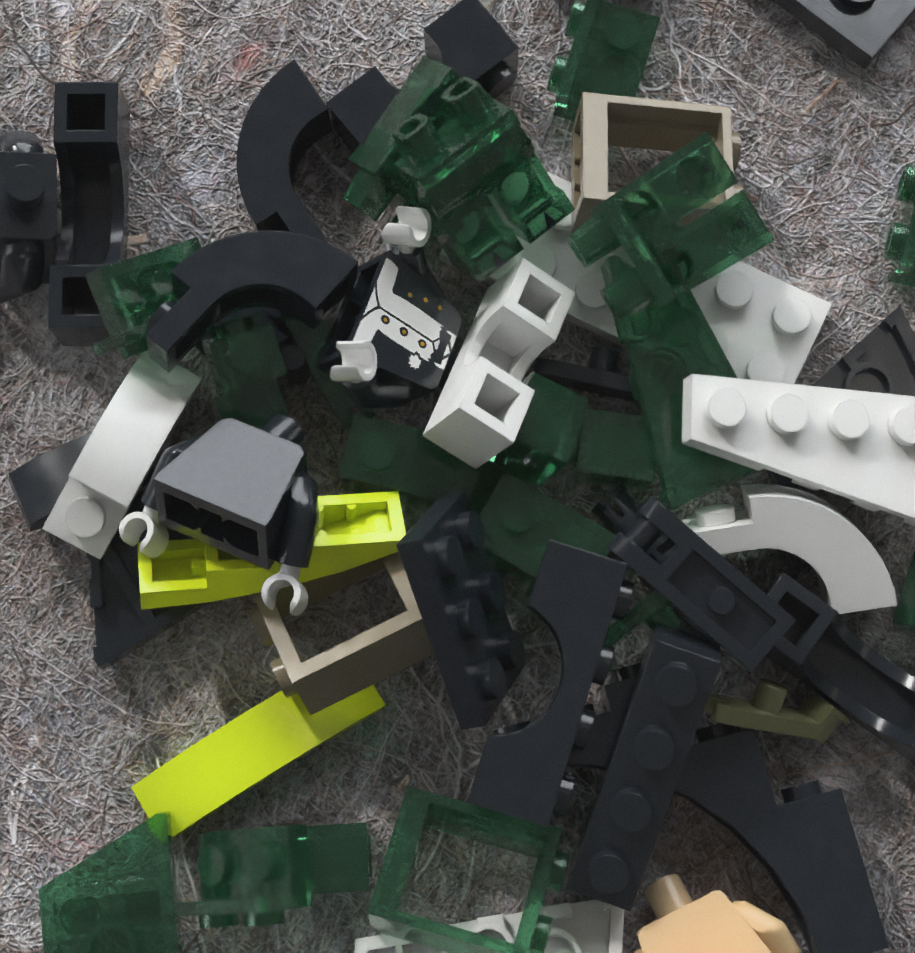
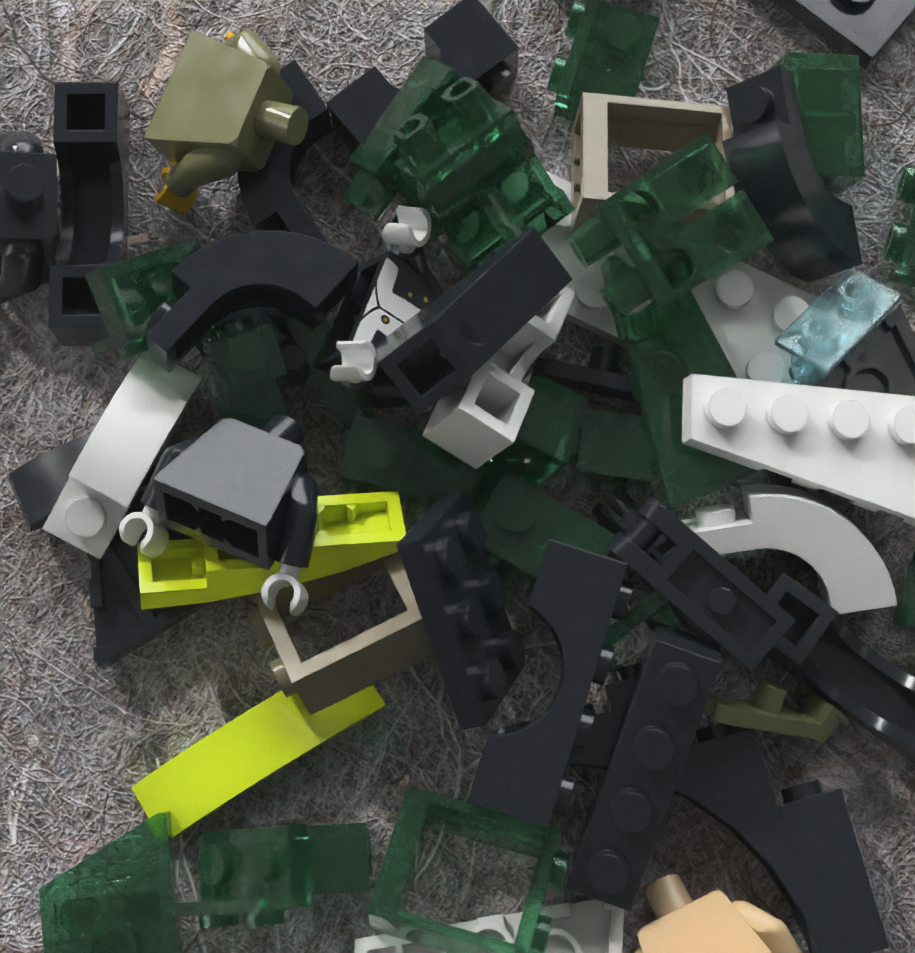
(221, 114): none -> olive torso
(471, 320): none -> black slope
(773, 166): none -> black arch
(830, 114): none -> clear green brick
(835, 325): none -> clear light blue hinge

